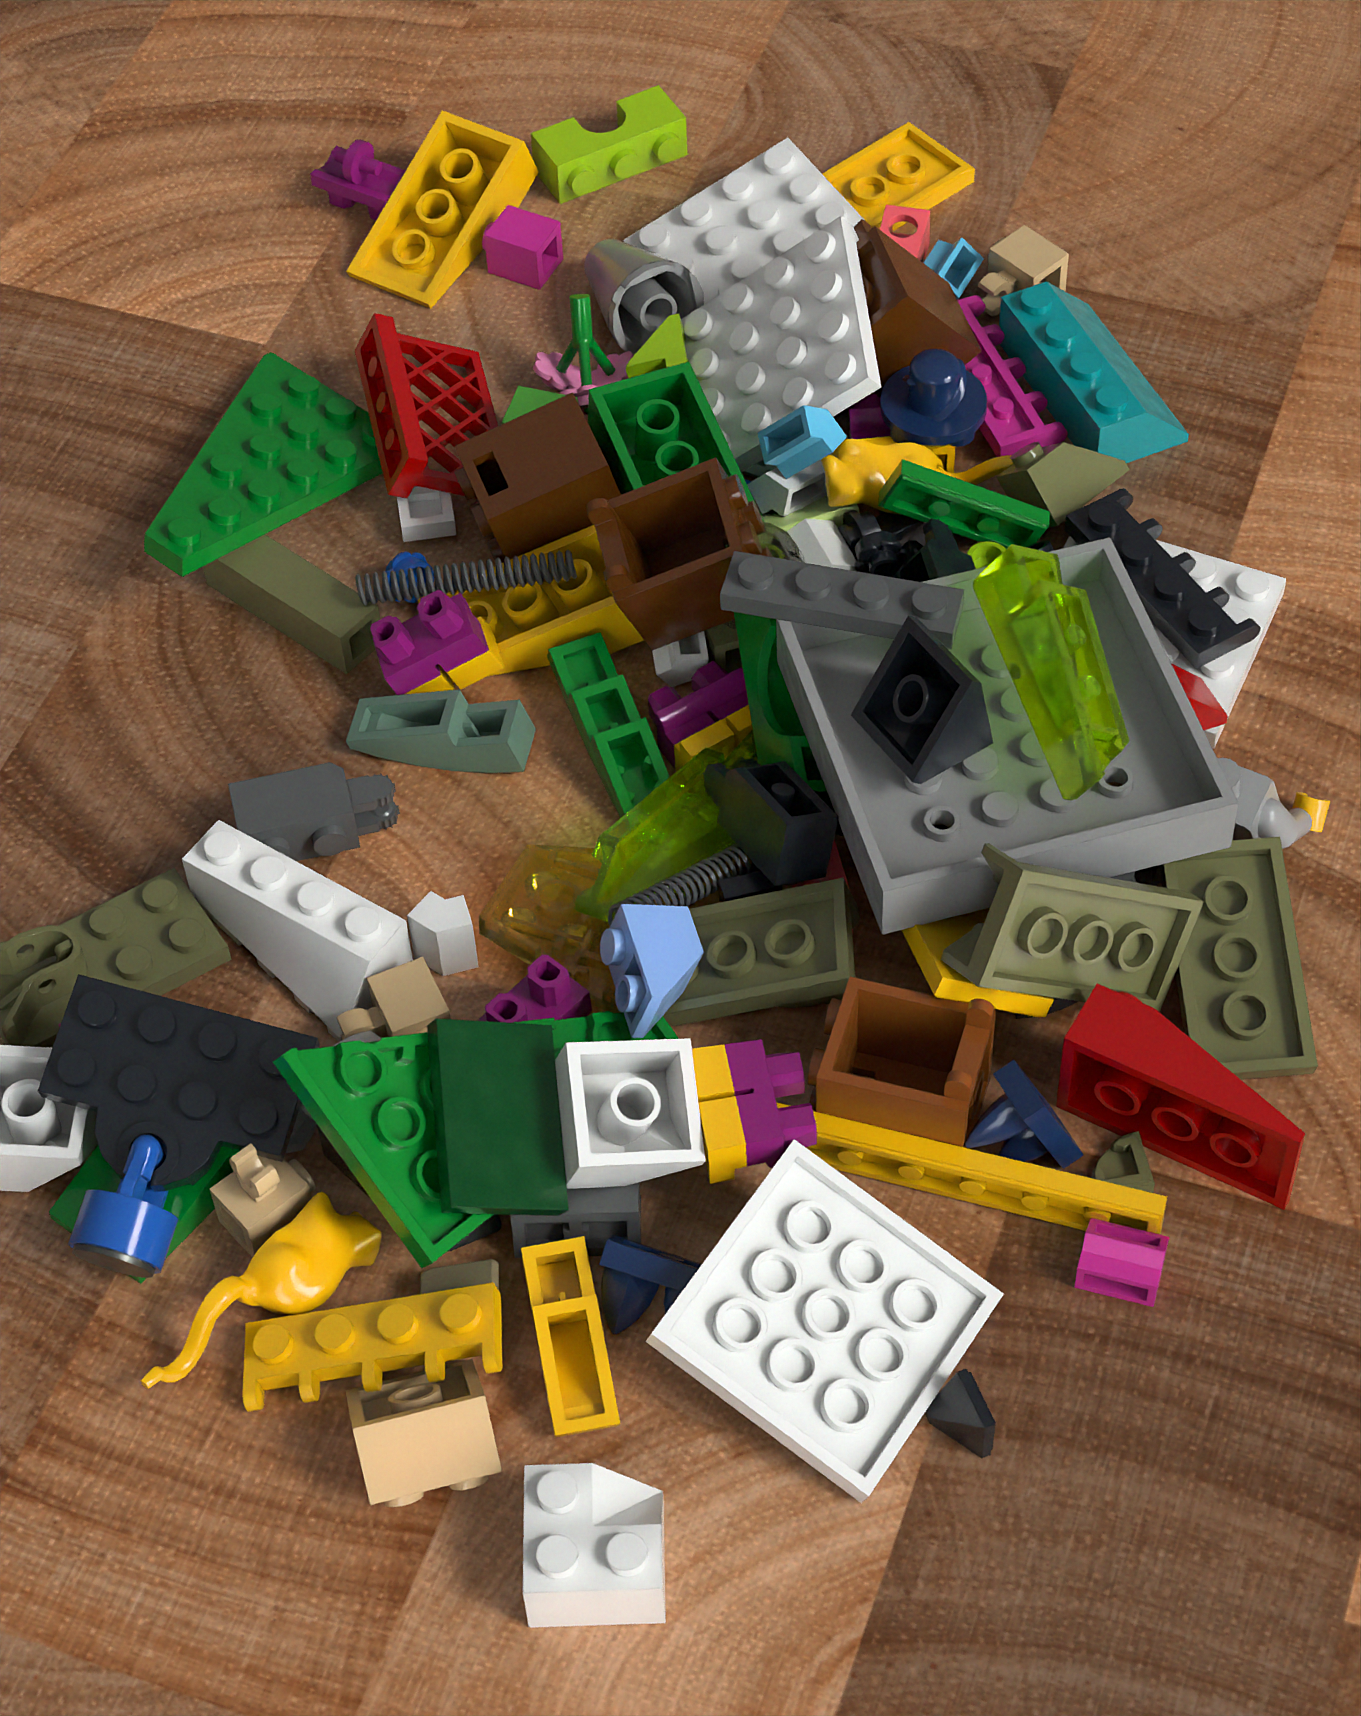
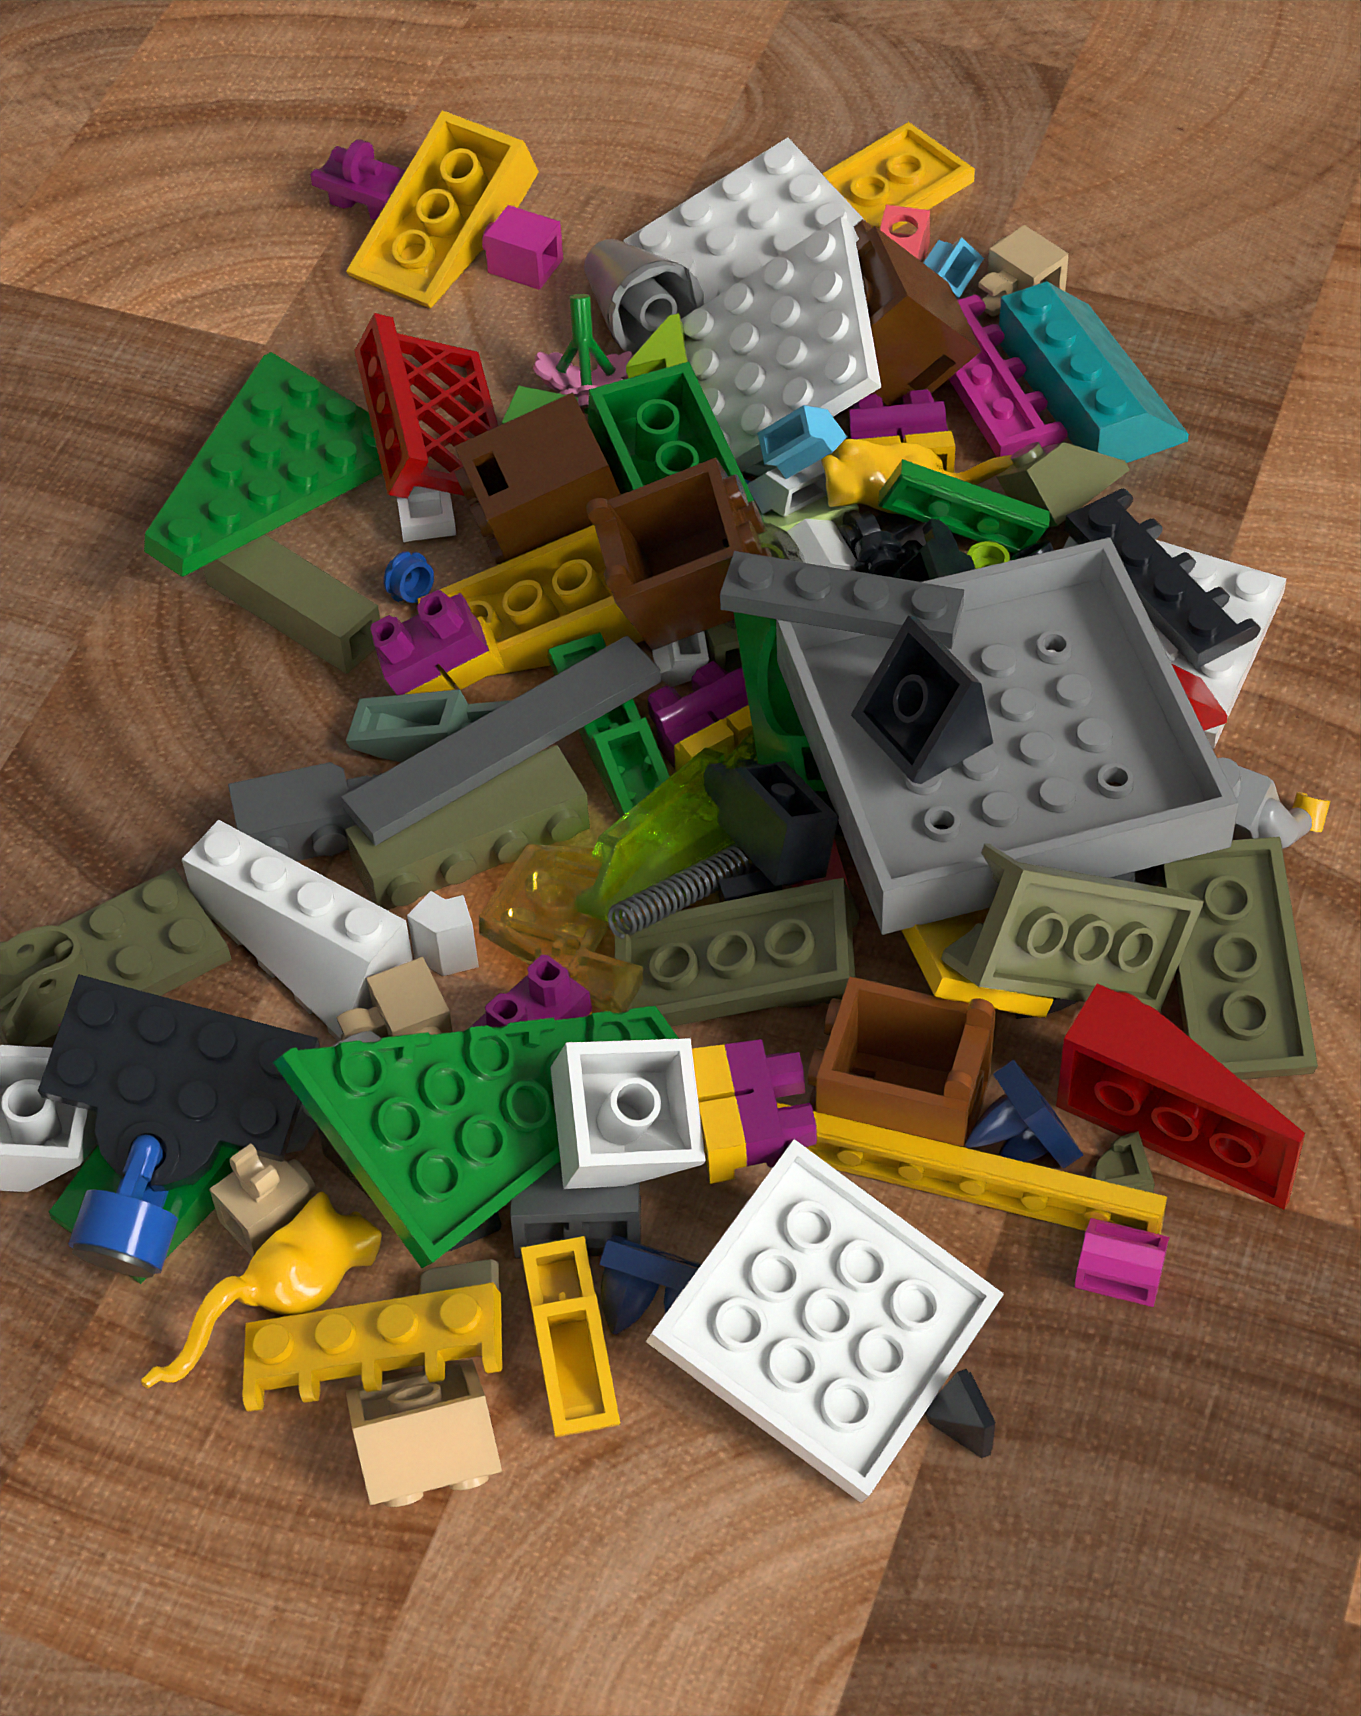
(486, 827): none -> olive brick
(497, 1118): dark green tile -> none
(500, 740): none -> dark grey tile
(502, 579): dark grey piece -> none
(582, 161): lime arch -> none
(591, 1547): white slope -> none
(650, 960): light blue slope -> none
(933, 401): dark blue plate -> none
(1055, 664): clear neon green wedge -> none

